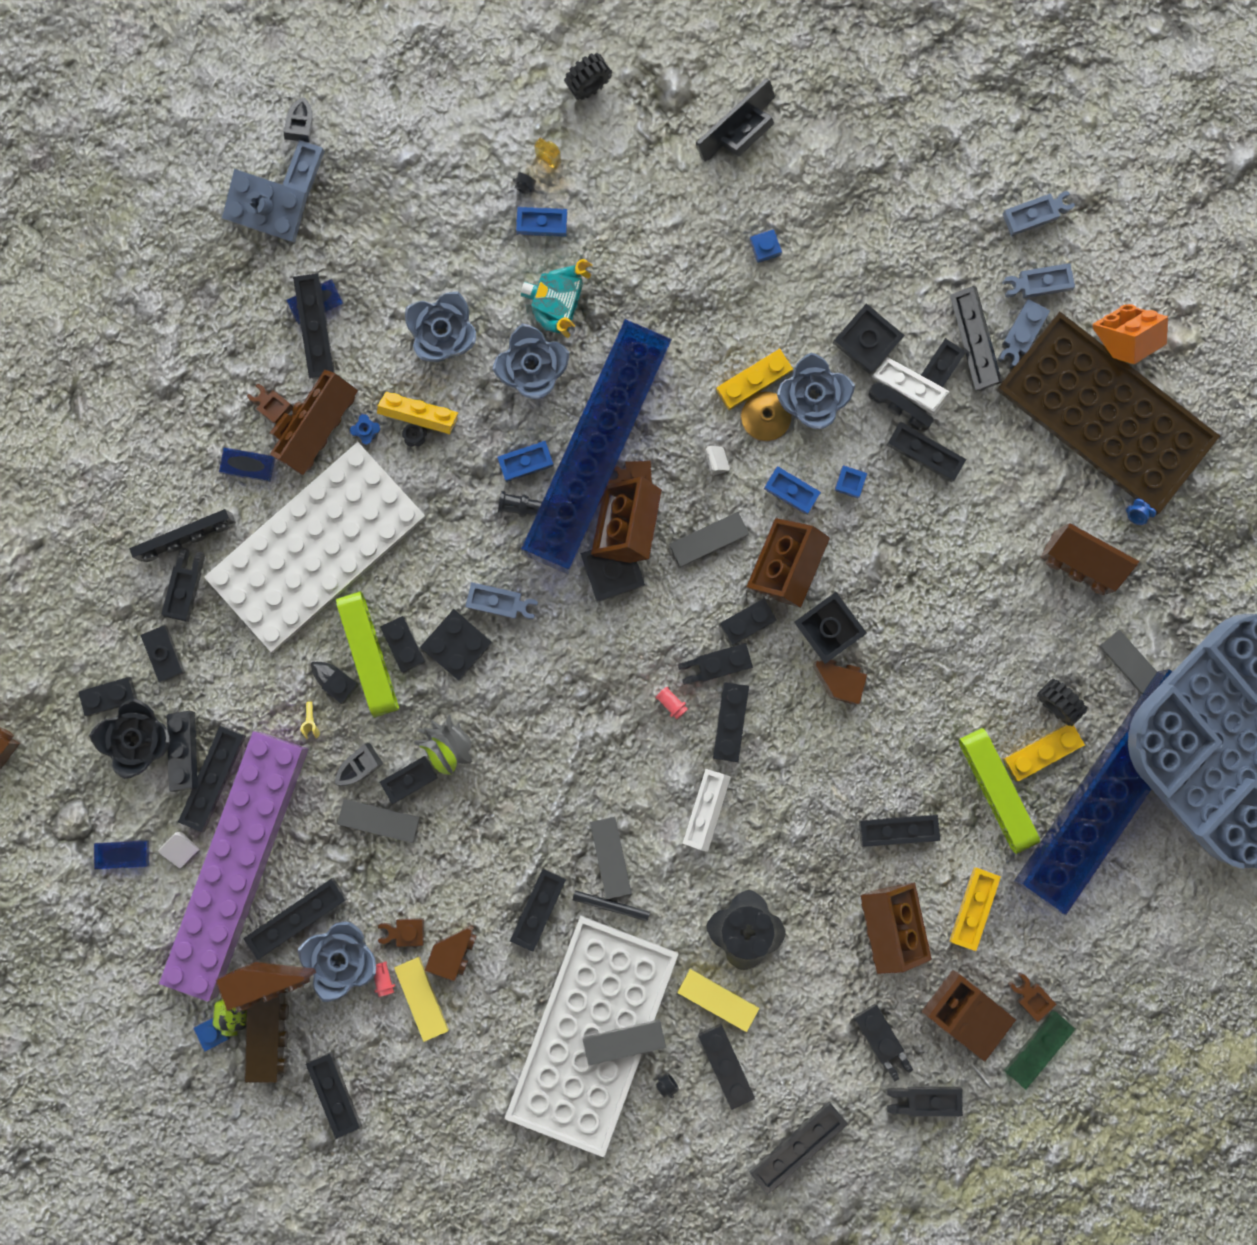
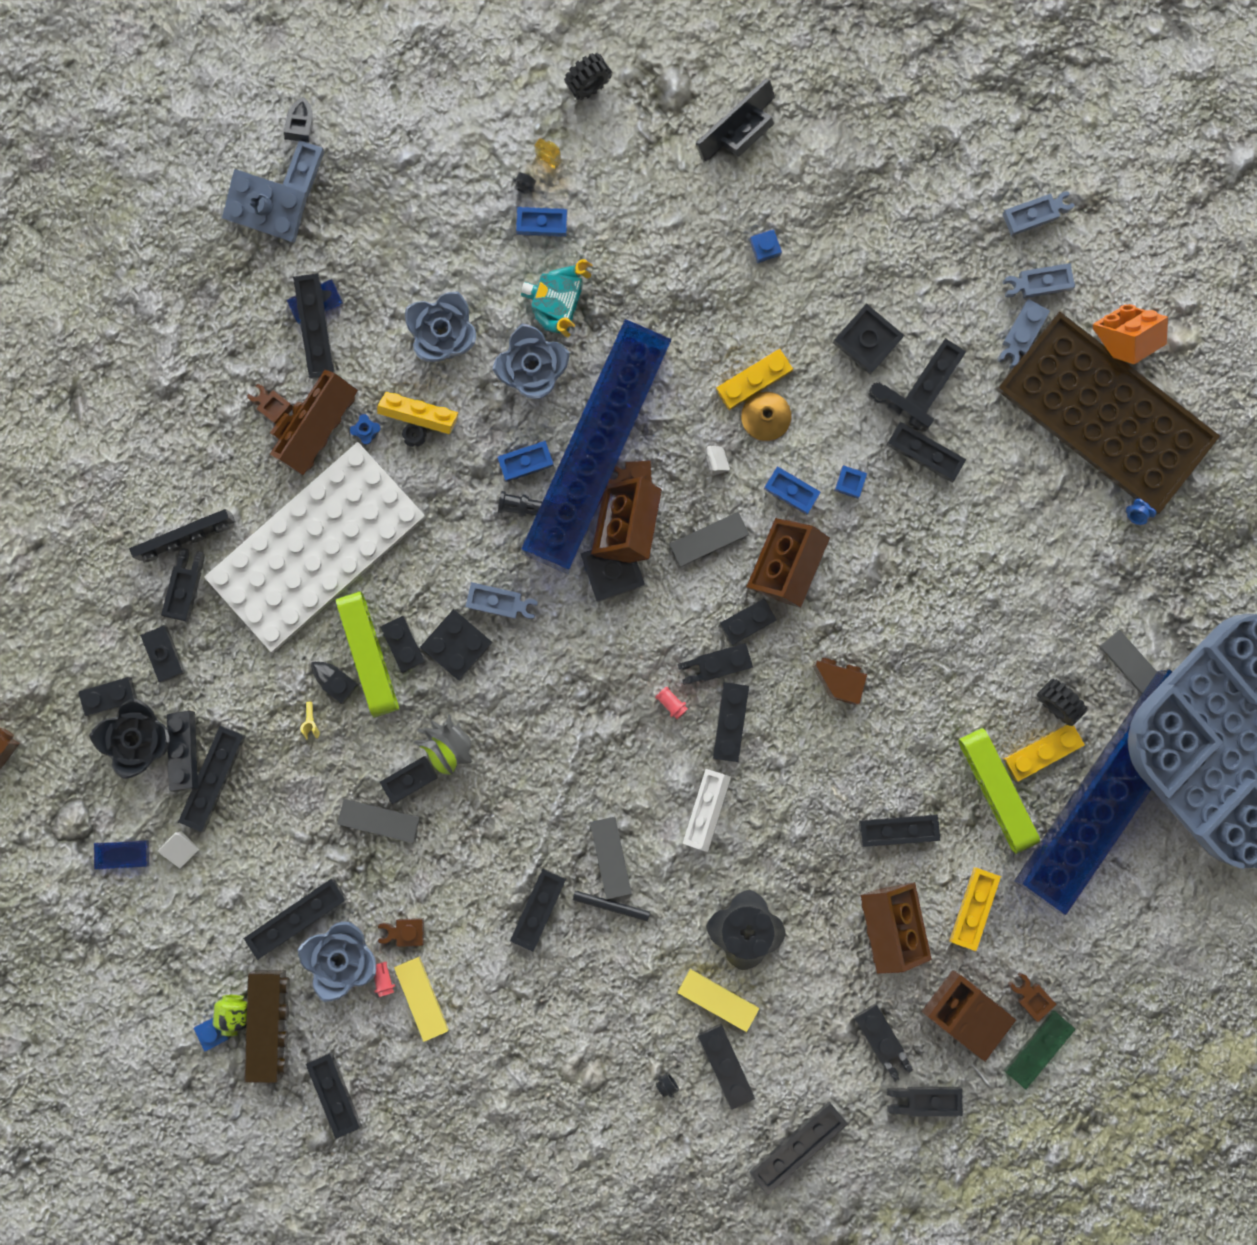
(233, 866): medium lavender brick -> none
(247, 464): clear blue tile -> none
(260, 980): reddish brown slope -> none
(358, 765): plate -> none
(449, 954): reddish brown slope -> none
(602, 986): white plate -> none
(624, 1042): dark grey tile -> none
(814, 374): sand blue brick -> none
(830, 627): black slope -> none
(911, 385): white tile -> none
(976, 338): plate -> none
(1088, 559): reddish brown slope -> none

